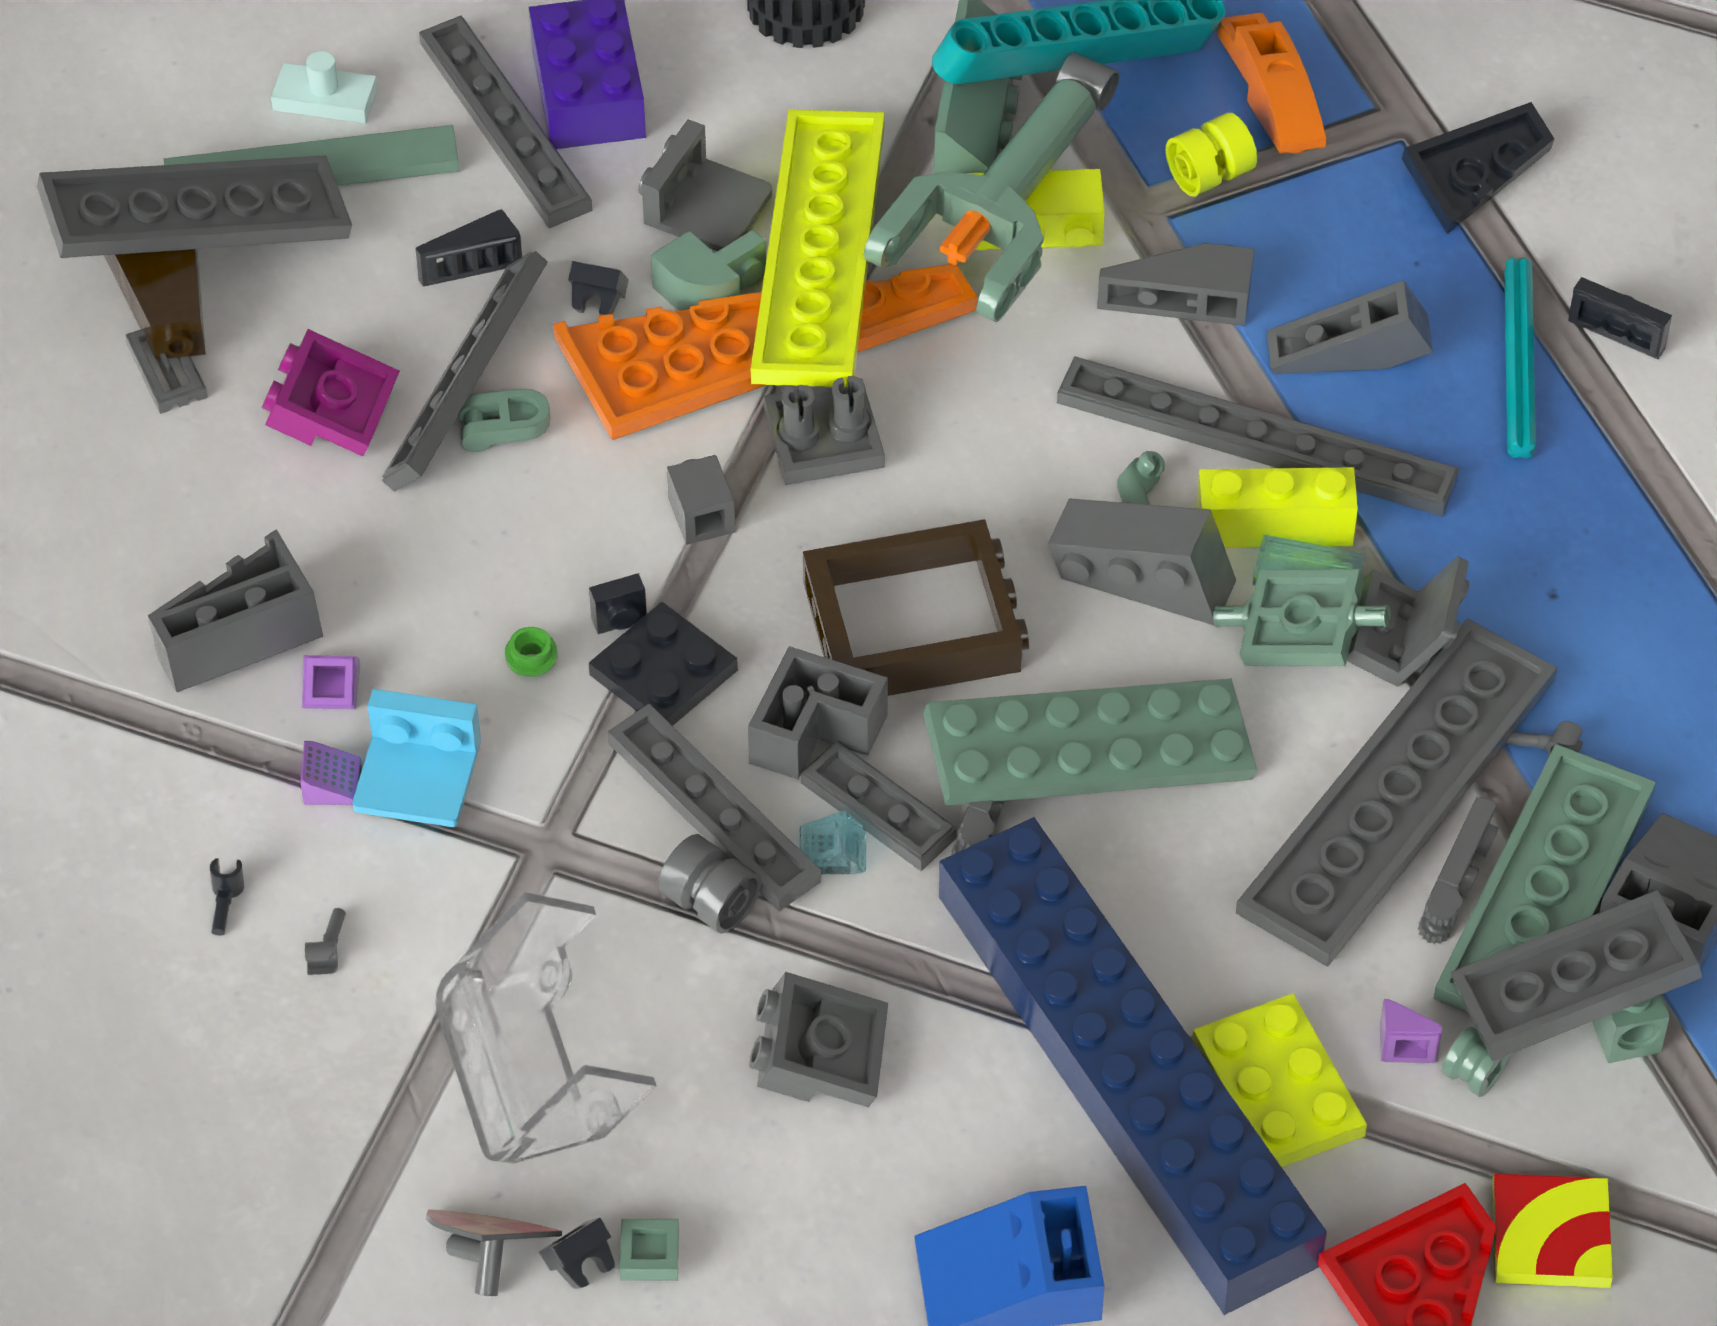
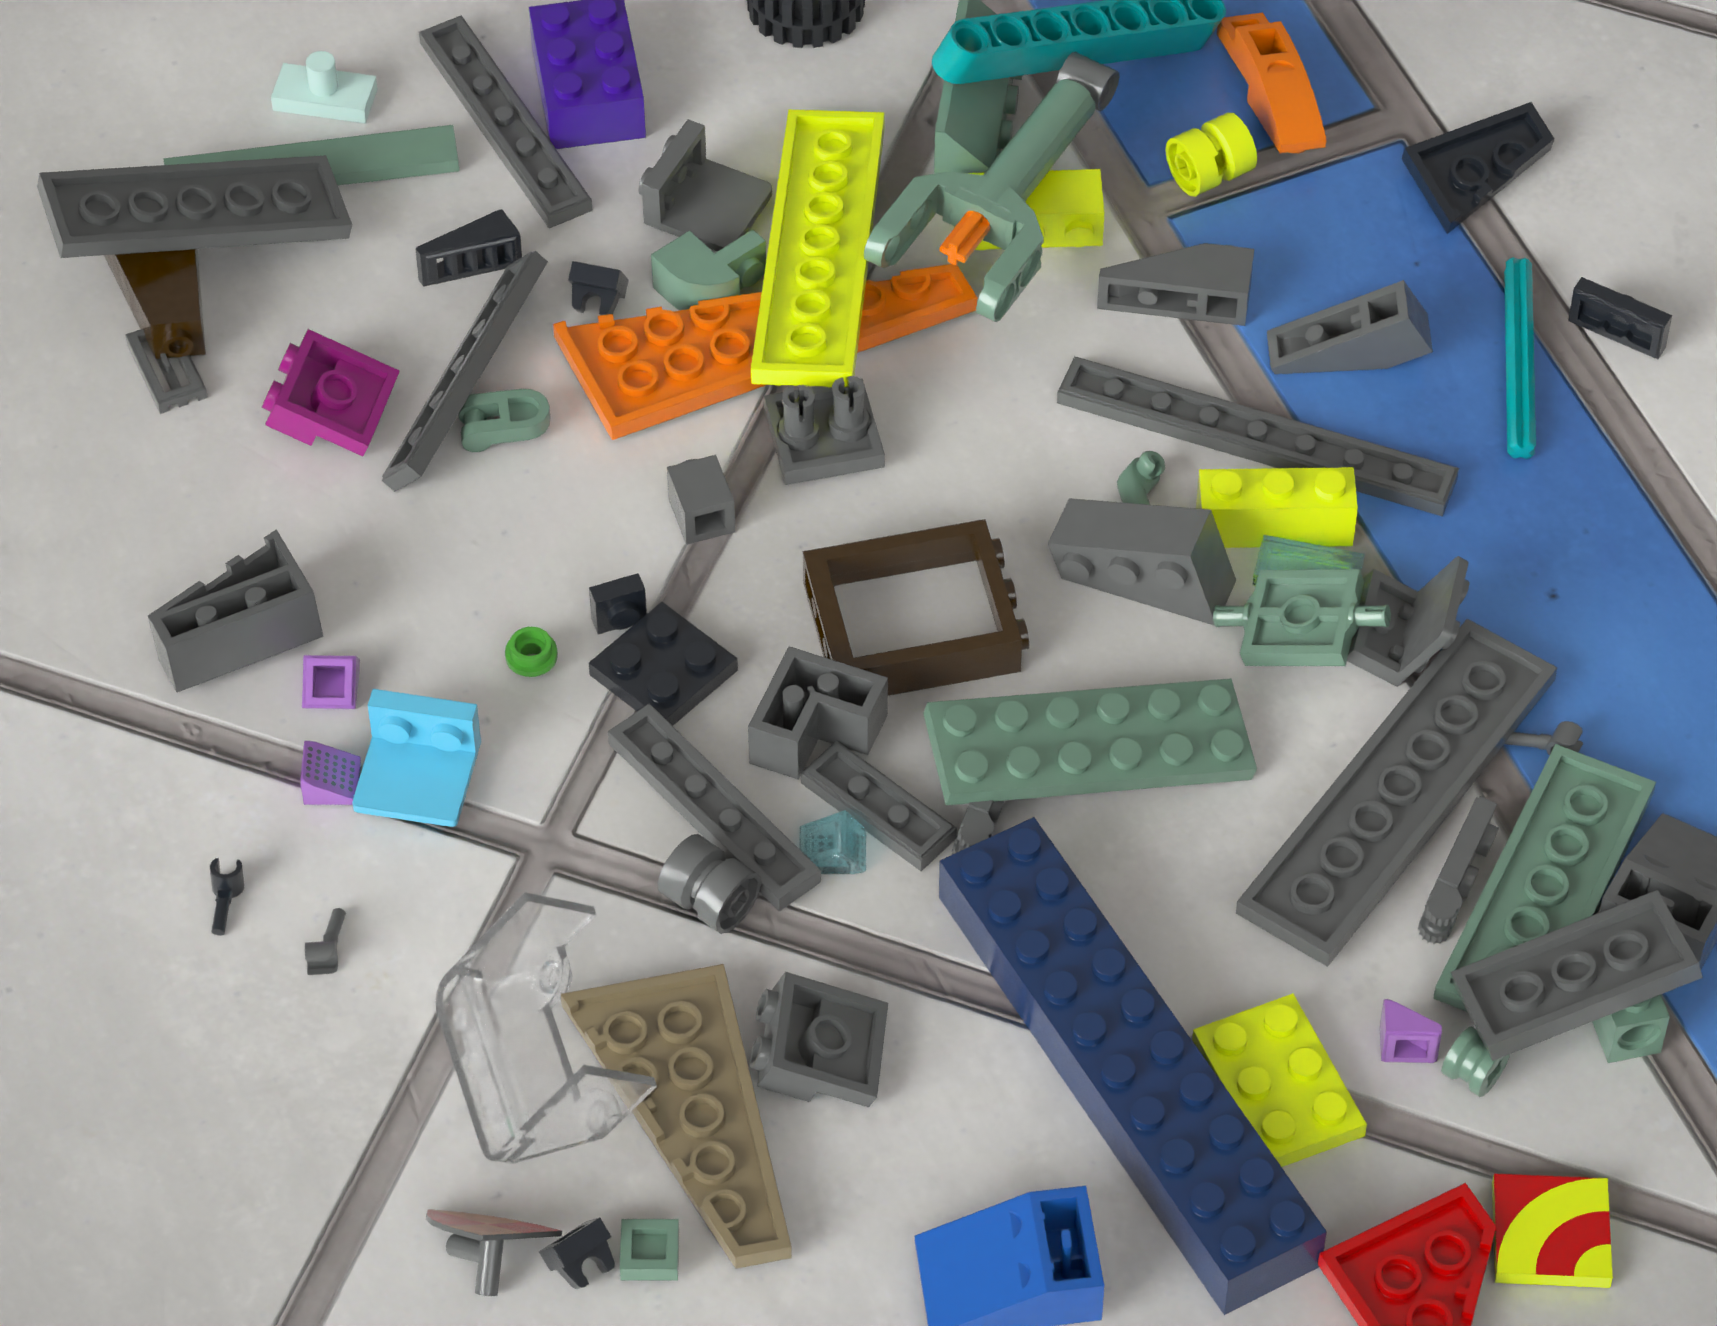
(704, 1099): none -> dark tan wing

